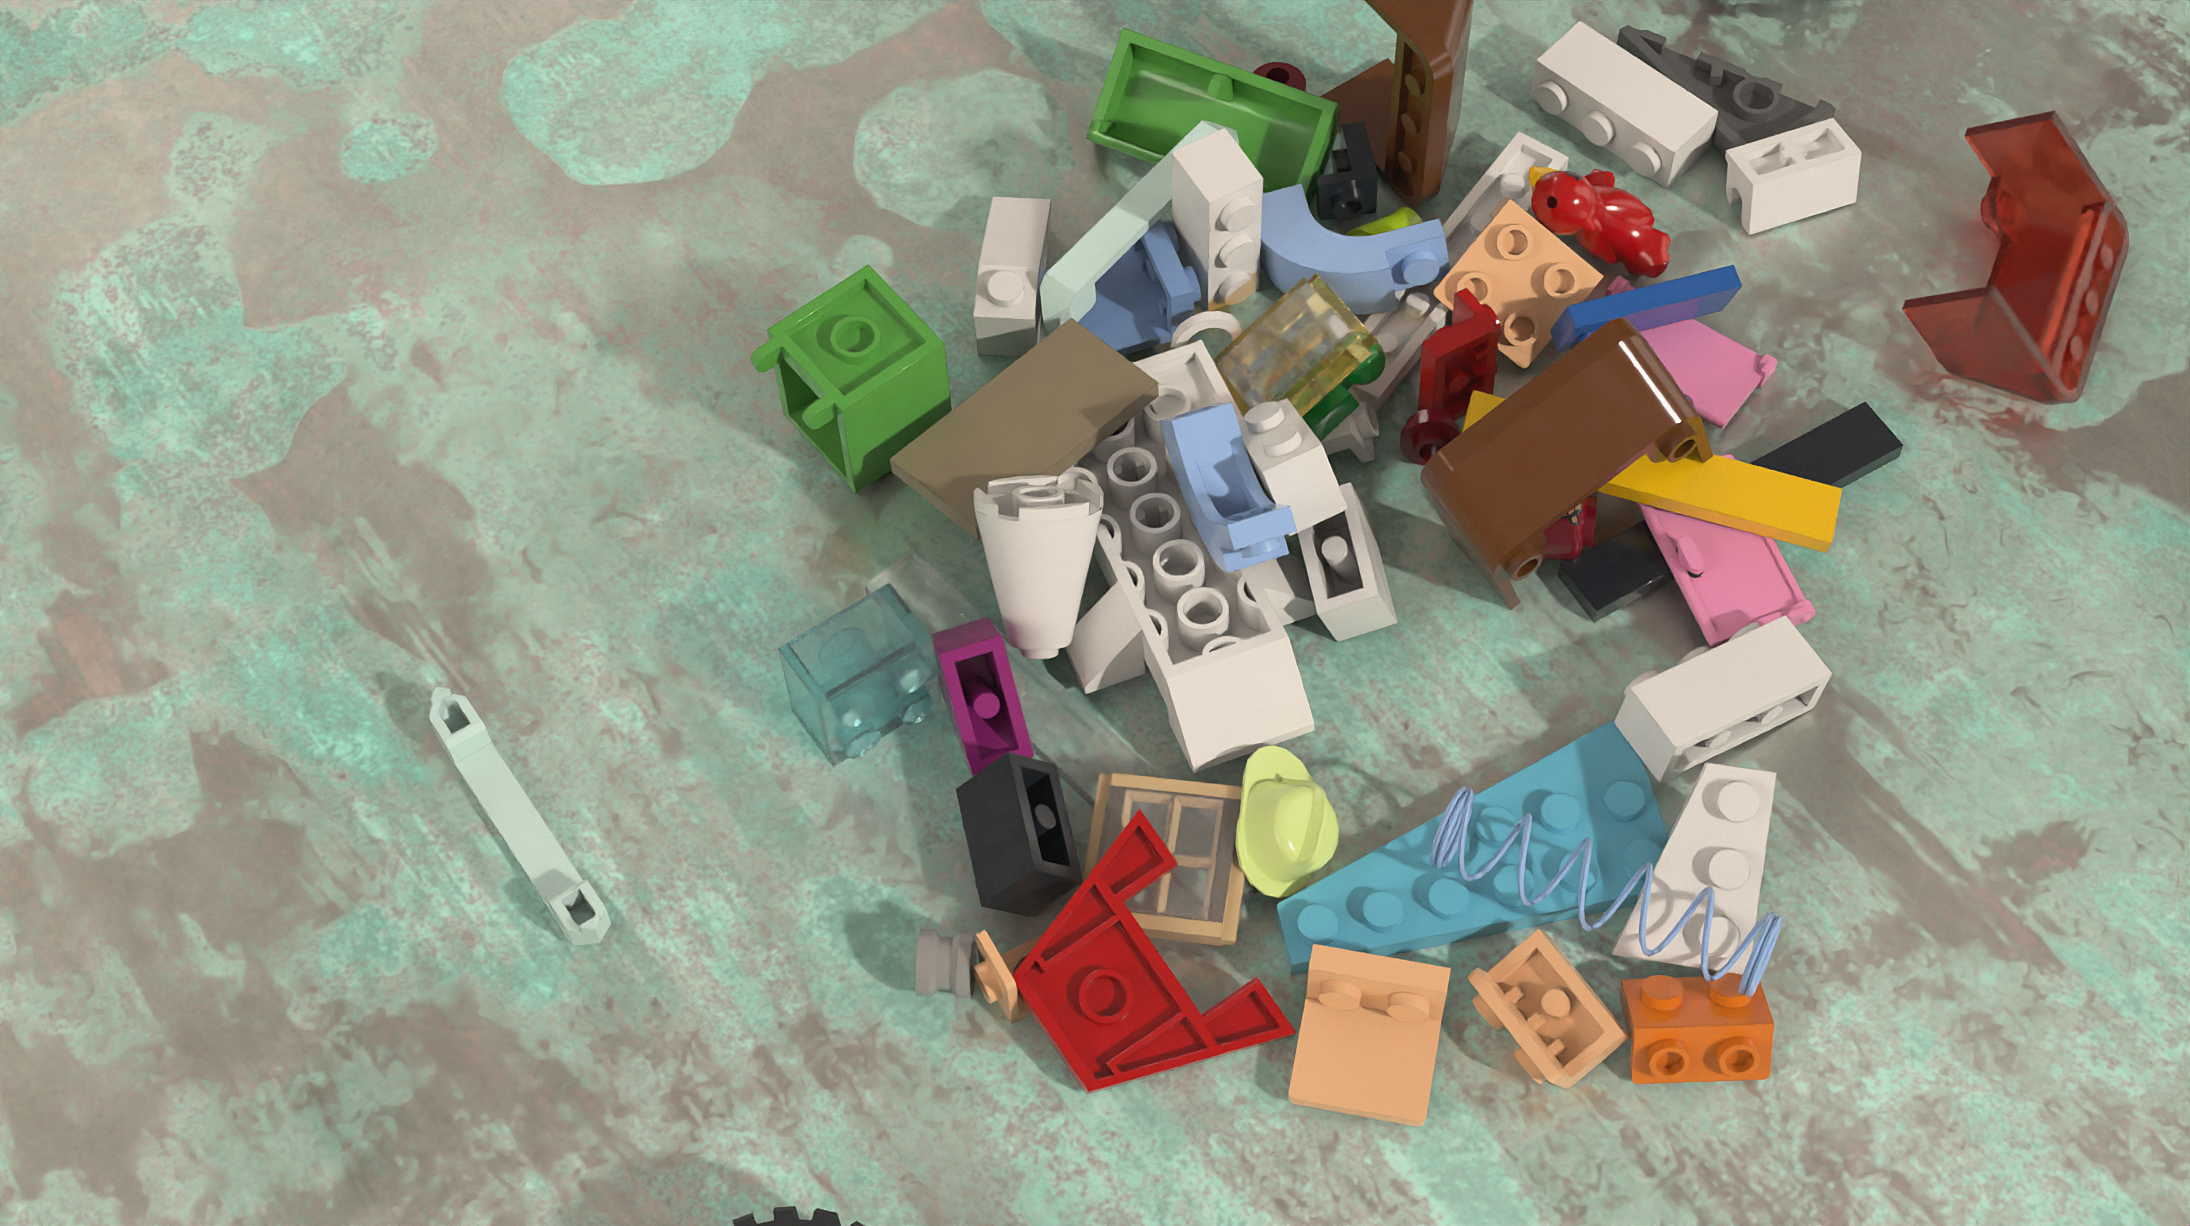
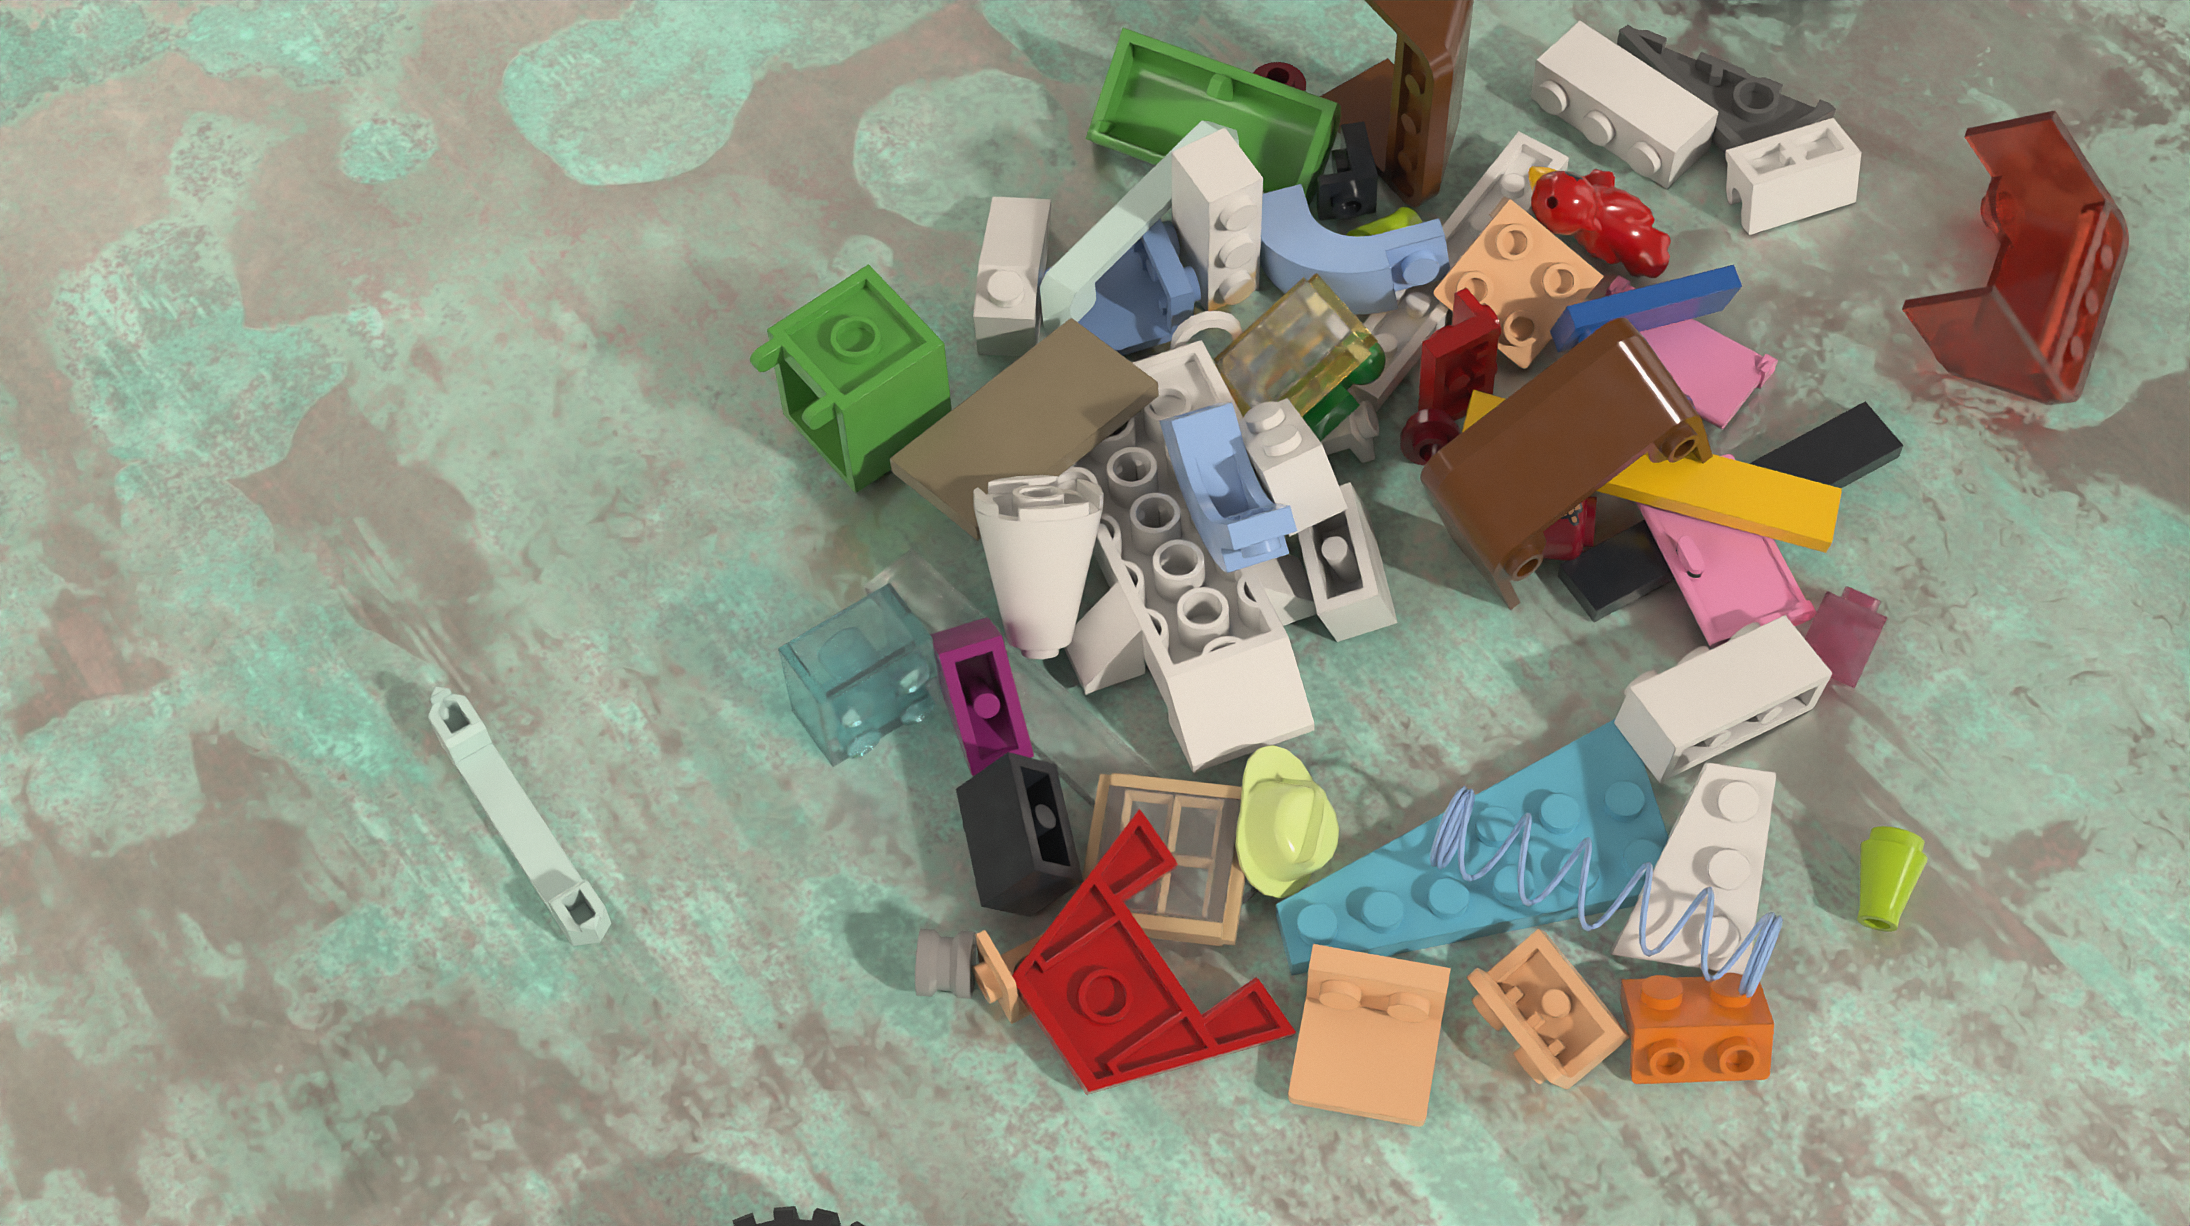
(1846, 633): none -> clear pink bracket
(1888, 874): none -> lime cone

